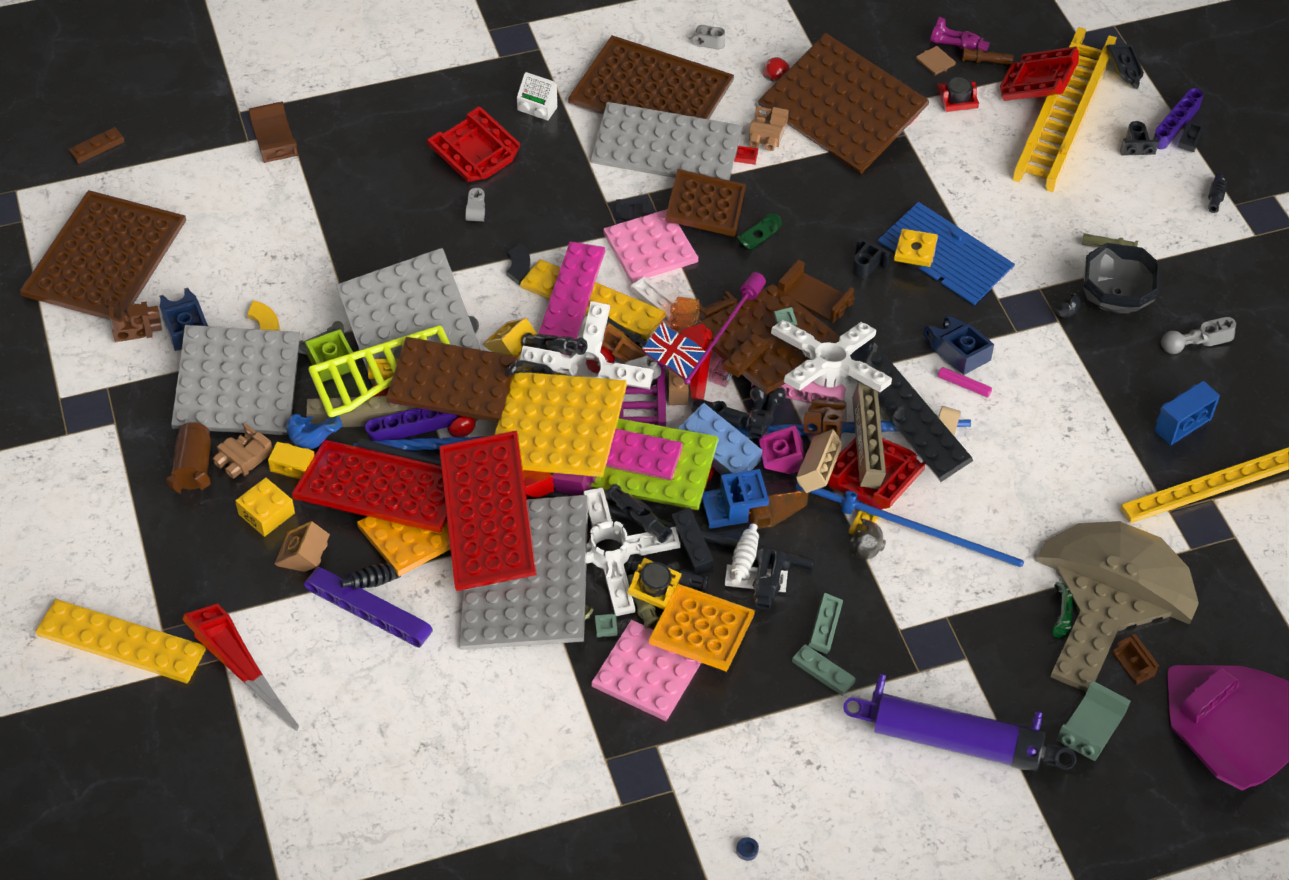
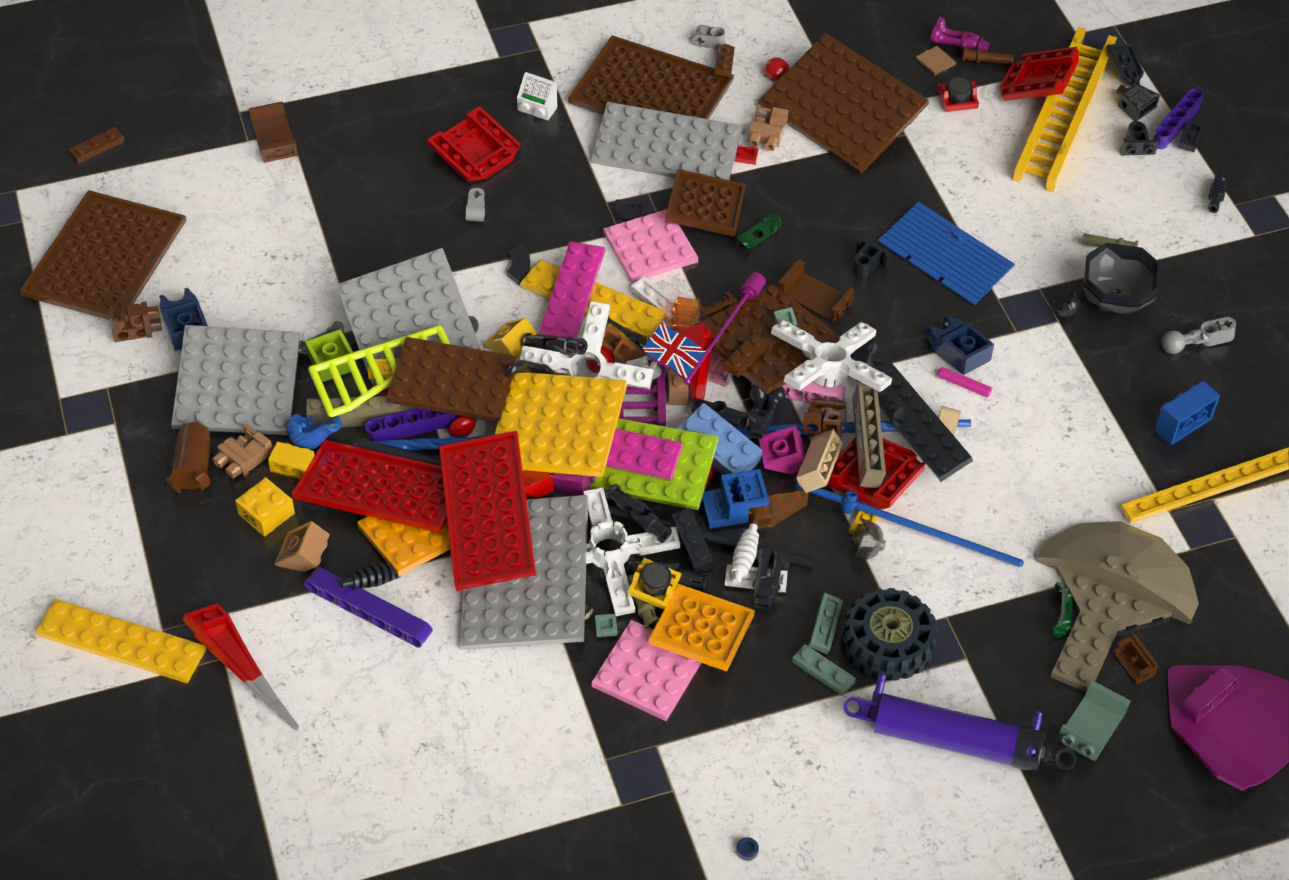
(263, 316): yellow tile -> none
(724, 60): none -> reddish brown plate
(889, 634): none -> black wheel
(916, 248): yellow piece -> none
(1137, 100): none -> torso

